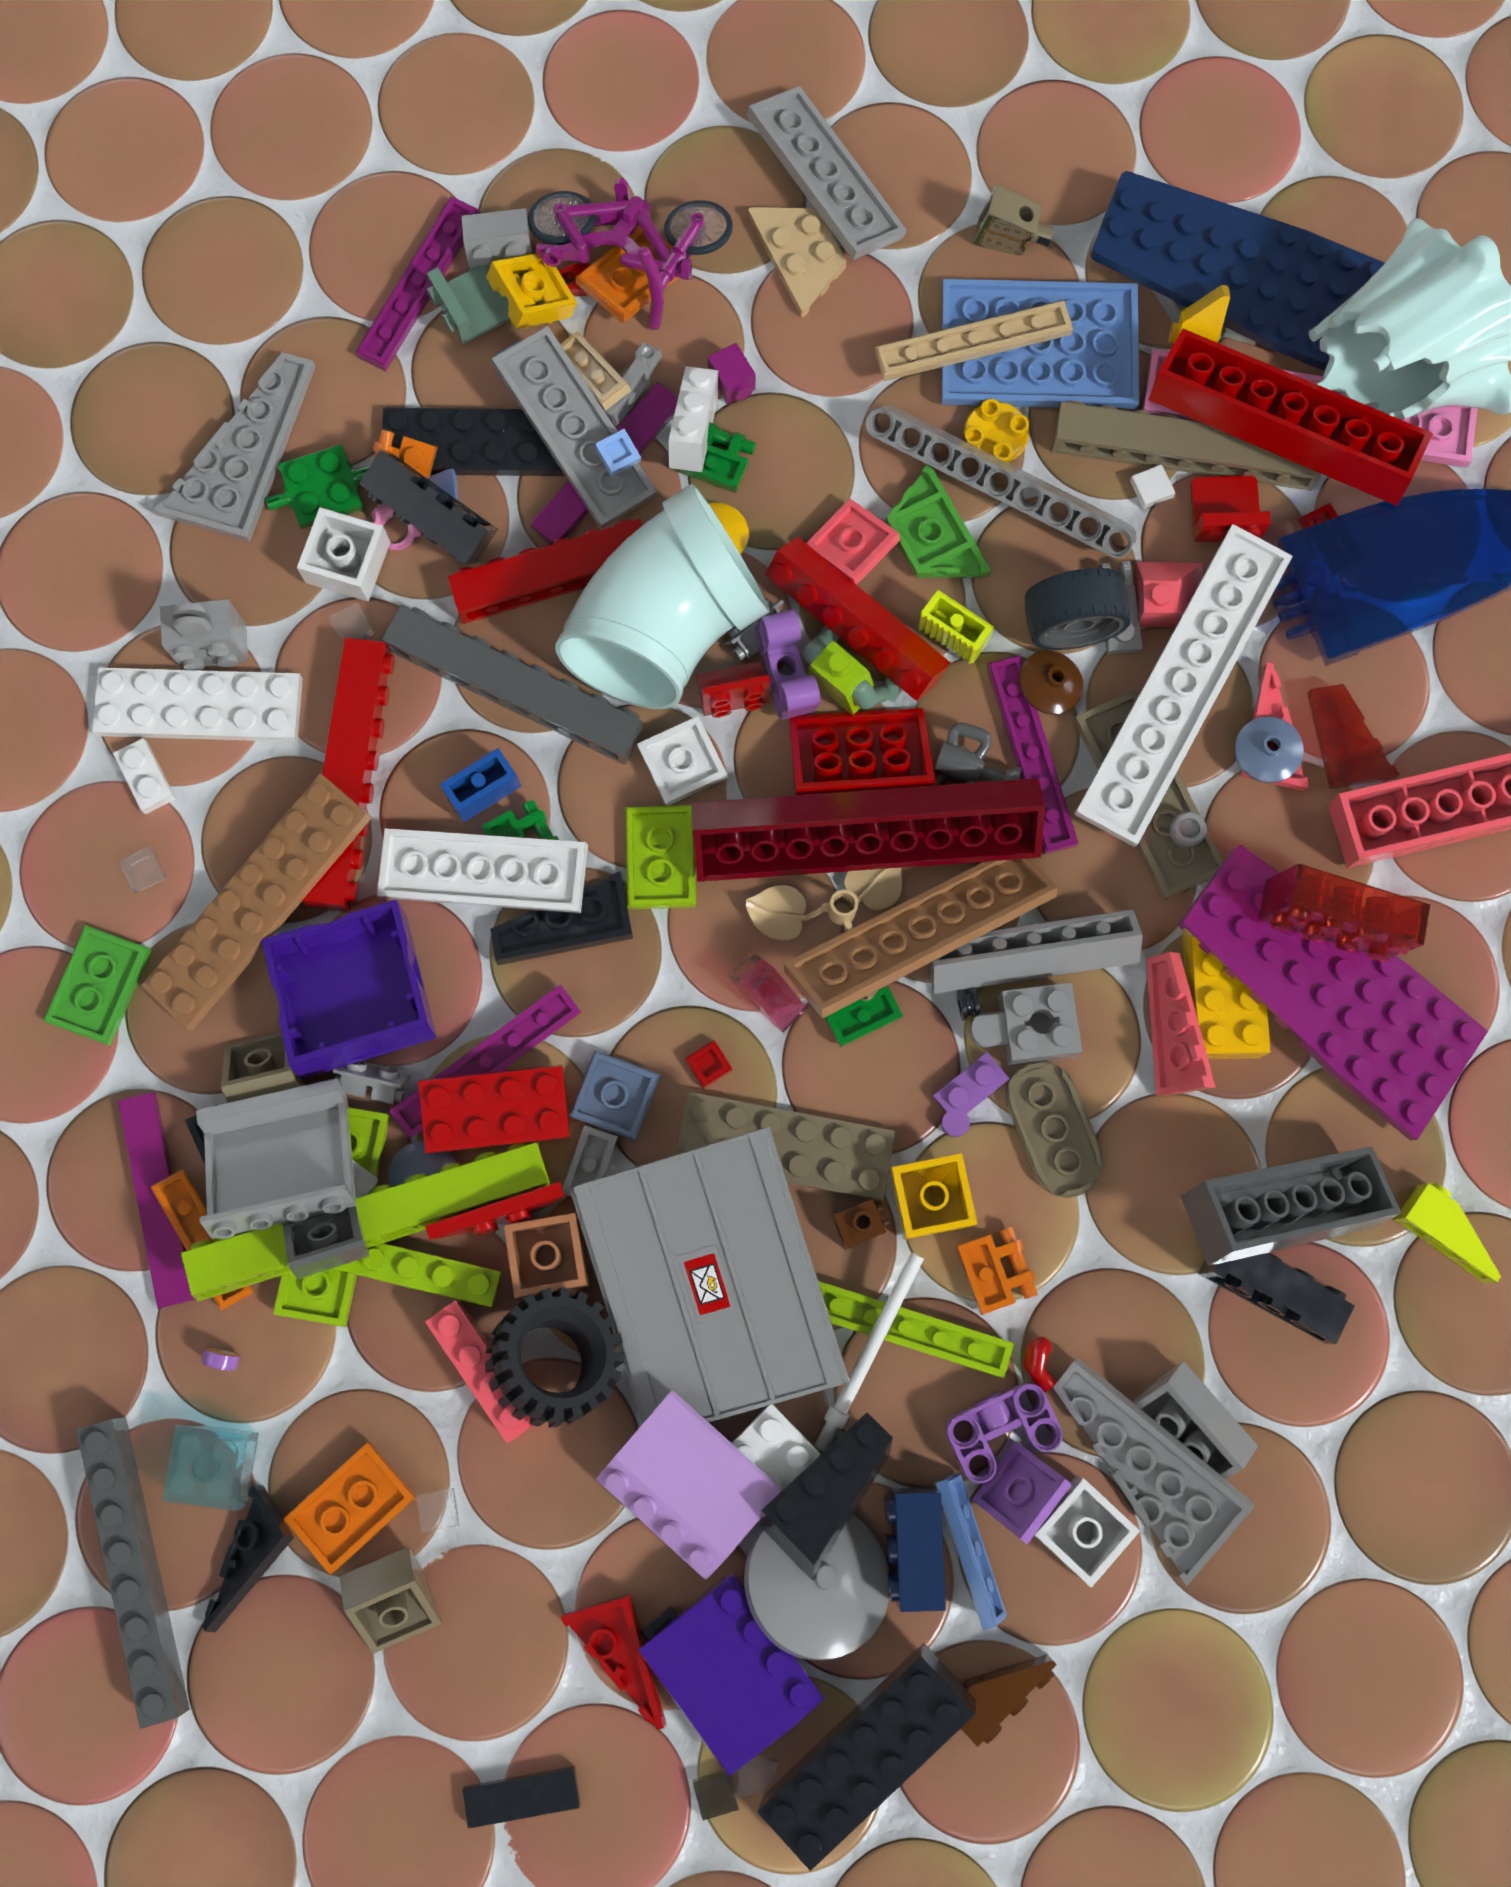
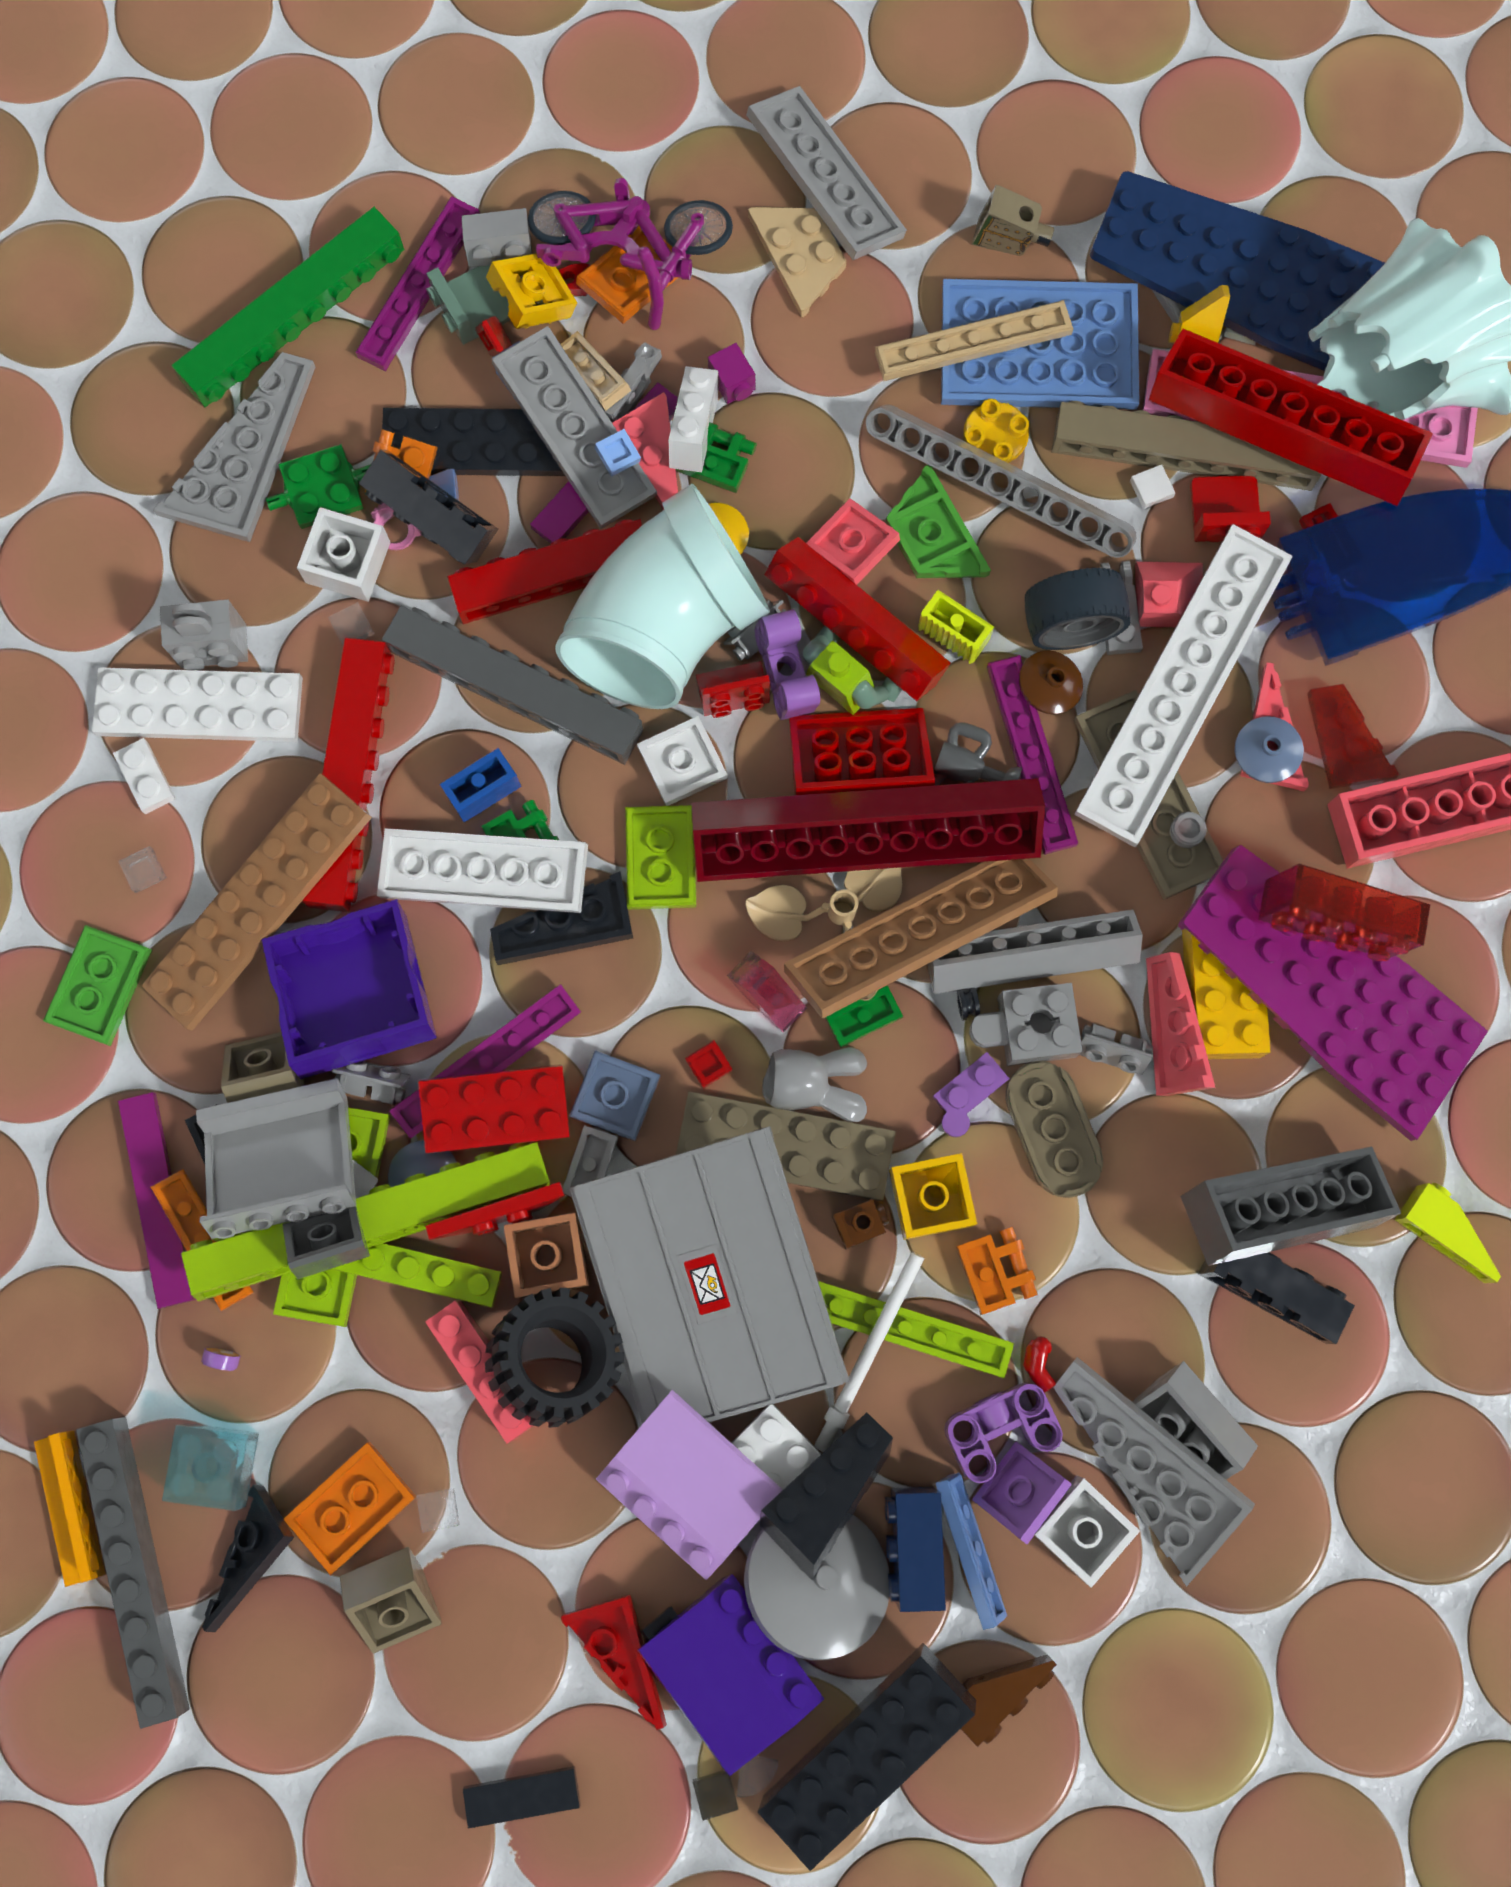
(69, 1508): none -> light orange fence
(289, 307): none -> green brick
(493, 336): none -> red slope
(649, 432): none -> coral wing
(801, 1081): none -> light grey piece
(1129, 1055): none -> light grey hinge

